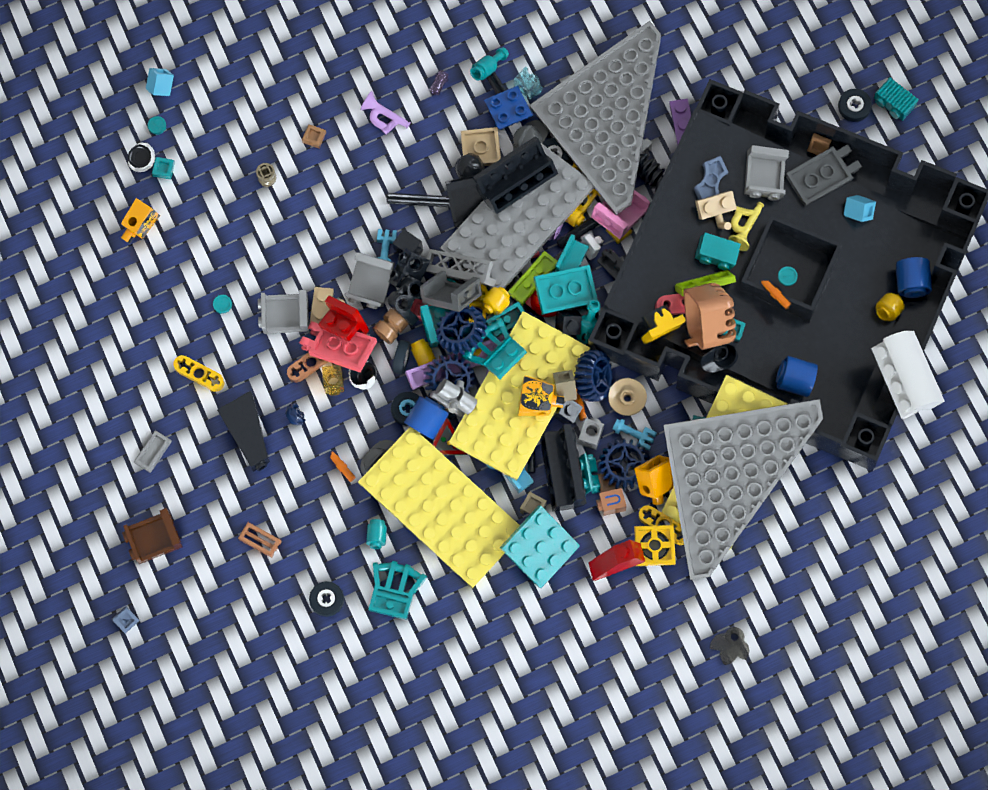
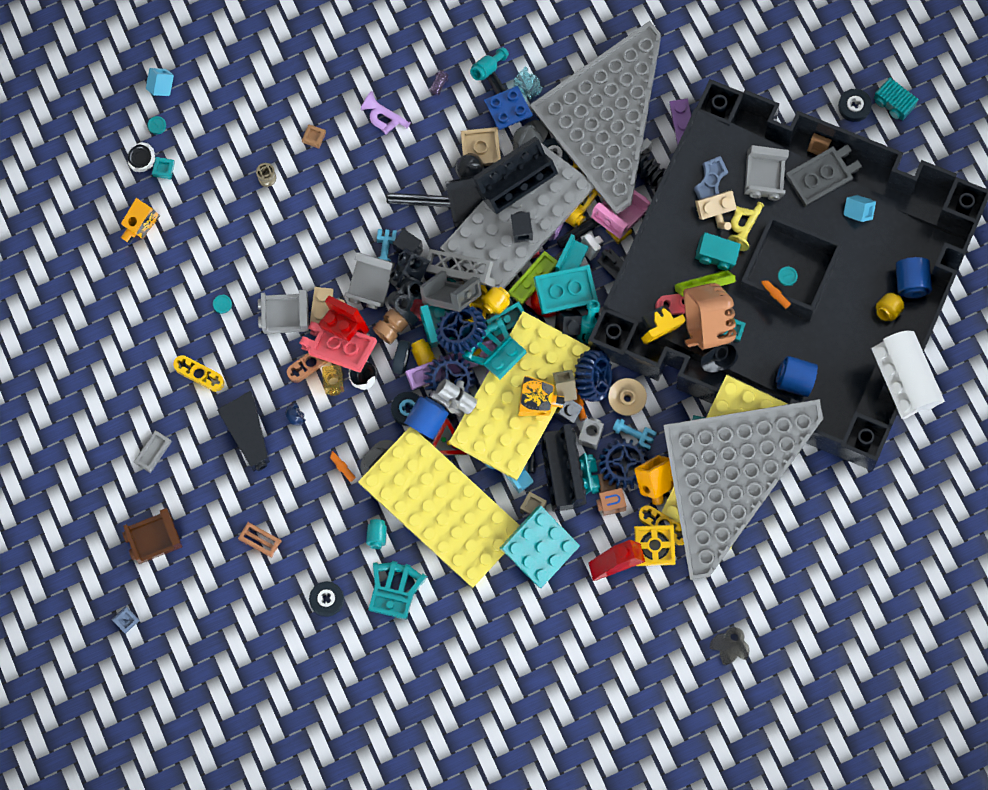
(521, 226): none -> black brick

